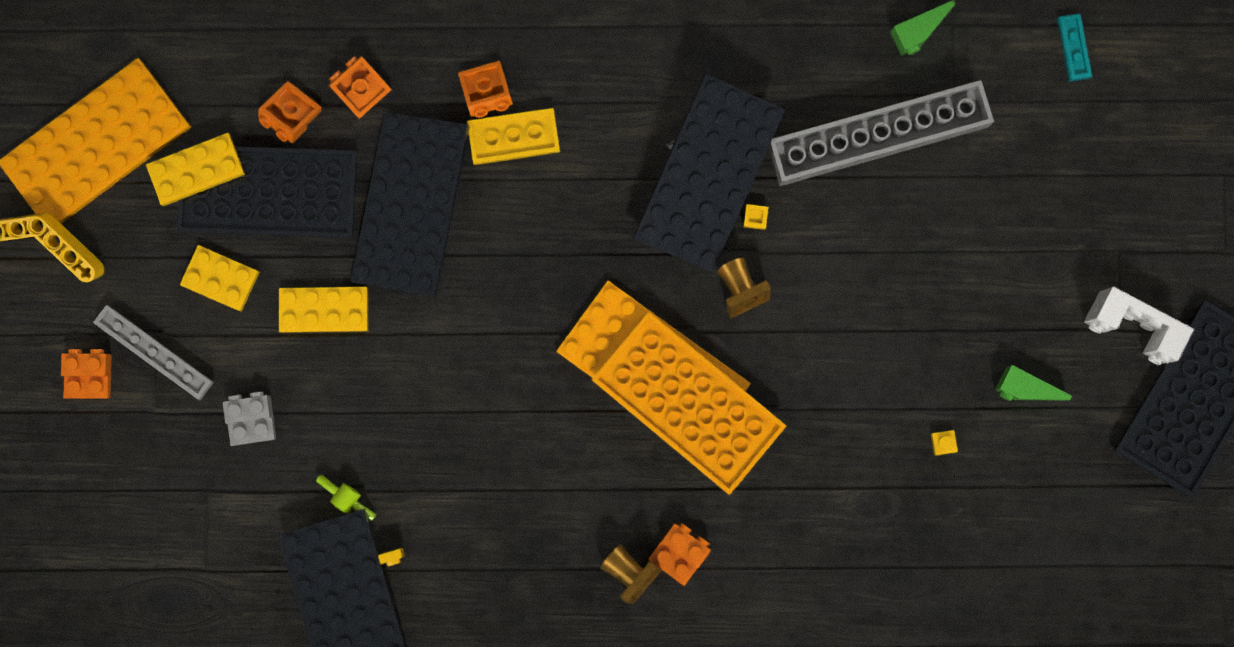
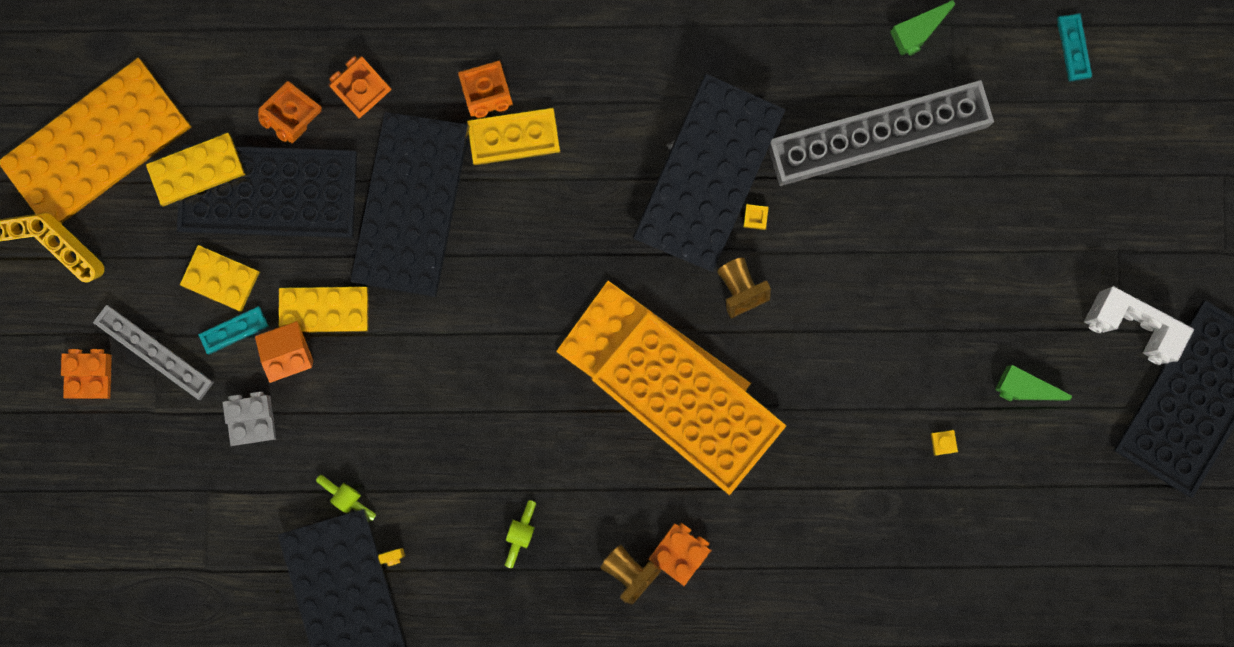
(233, 330): none -> teal tile
(283, 351): none -> orange slope
(520, 534): none -> lime piece

